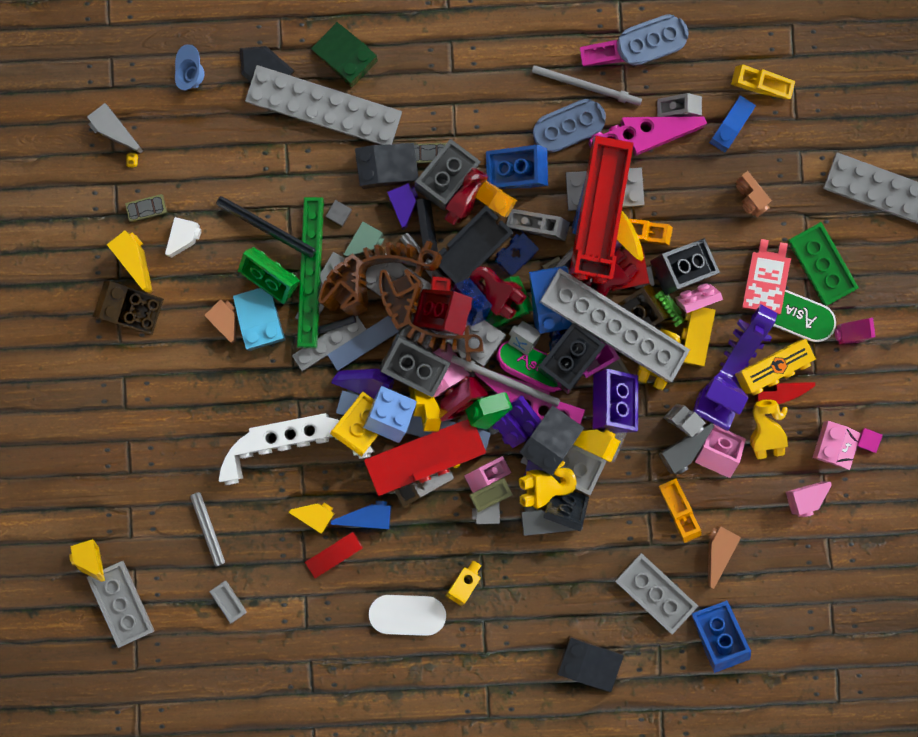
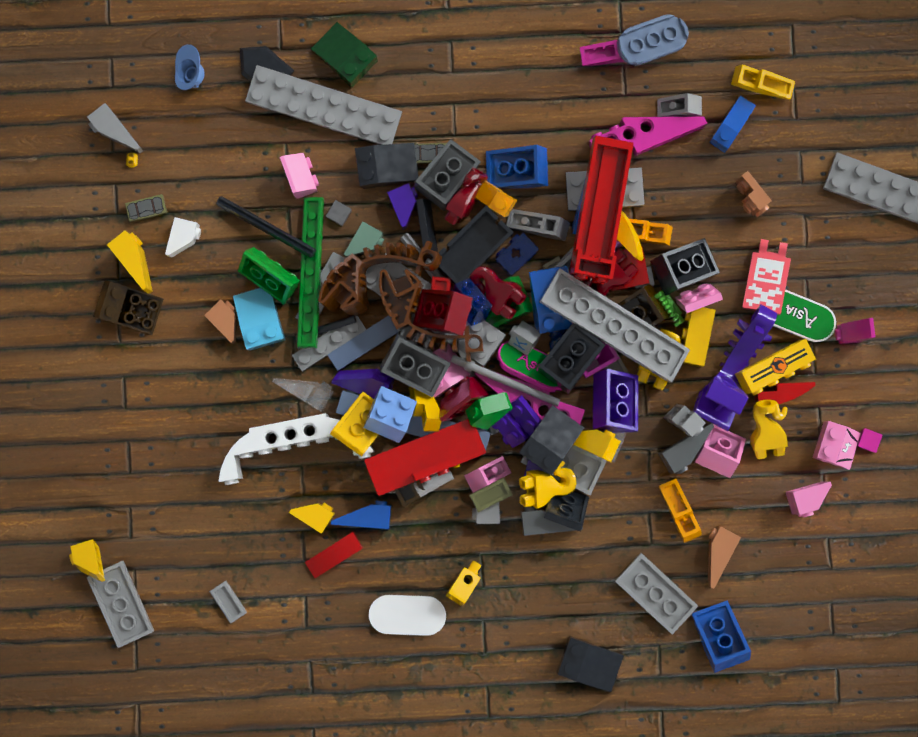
(207, 529): light grey axle -> none
(299, 175): none -> bright pink slope
(310, 392): none -> clear slope
(569, 125): sand blue tile -> none
(622, 96): light grey bar -> none
(823, 264): green tile -> none

